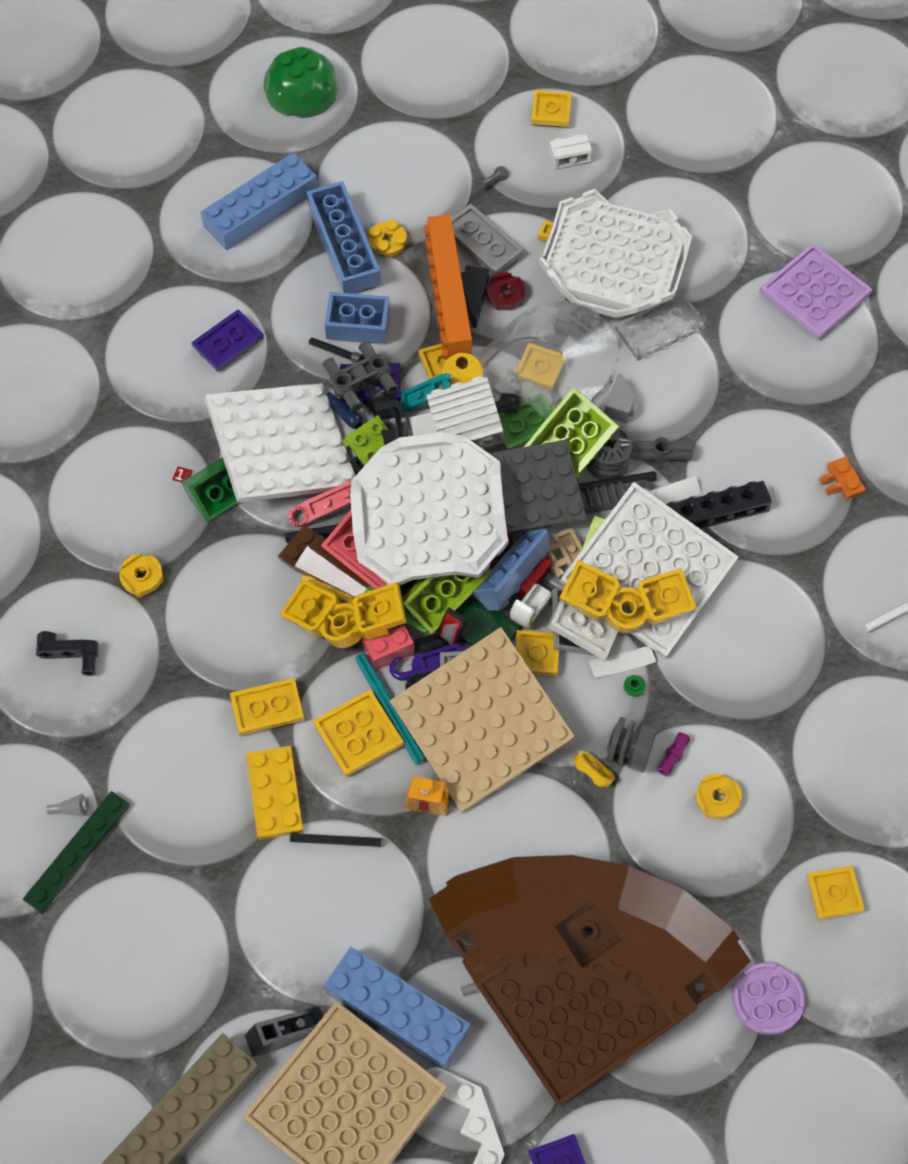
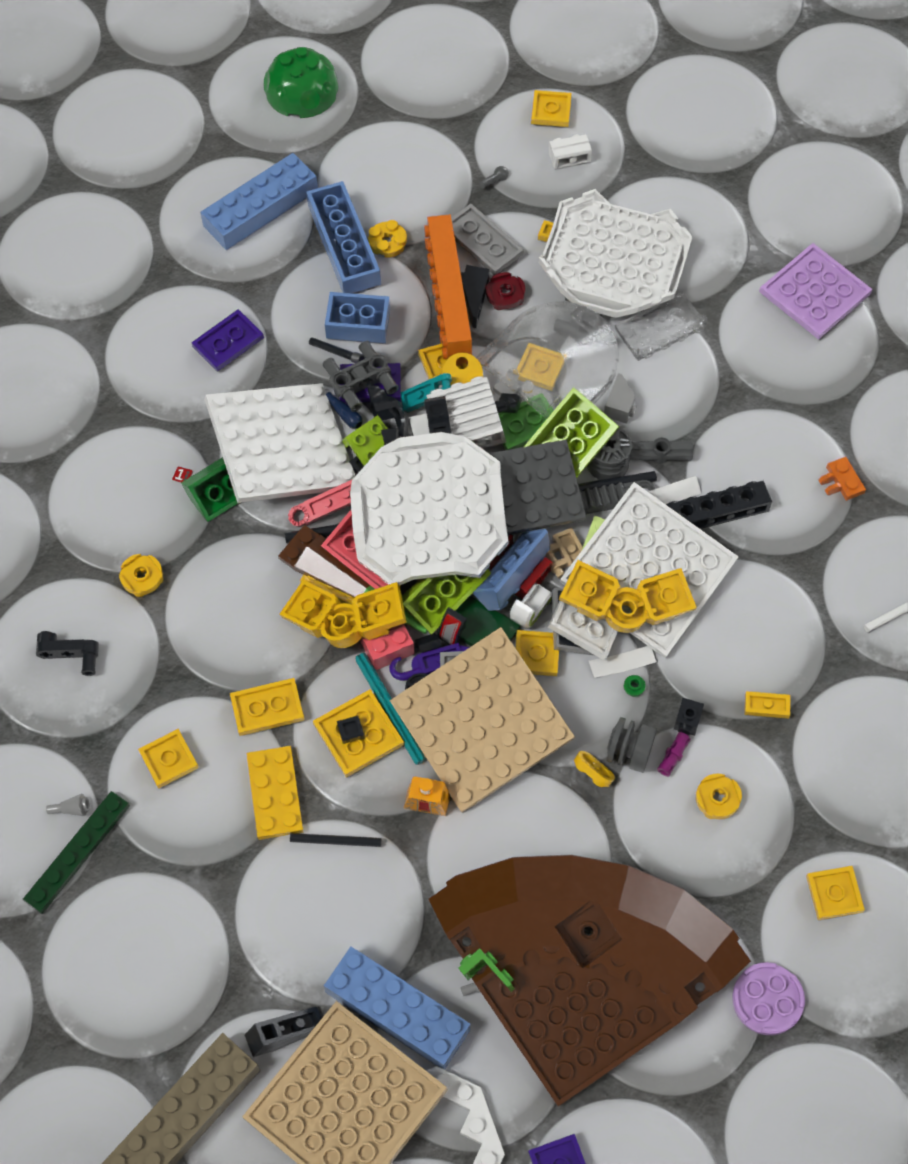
(168, 758): none -> yellow plate
(350, 729): none -> black tile
(437, 415): none -> black slope
(474, 963): none -> bright green bracket
(688, 716): none -> black brick
(767, 704): none -> yellow plate

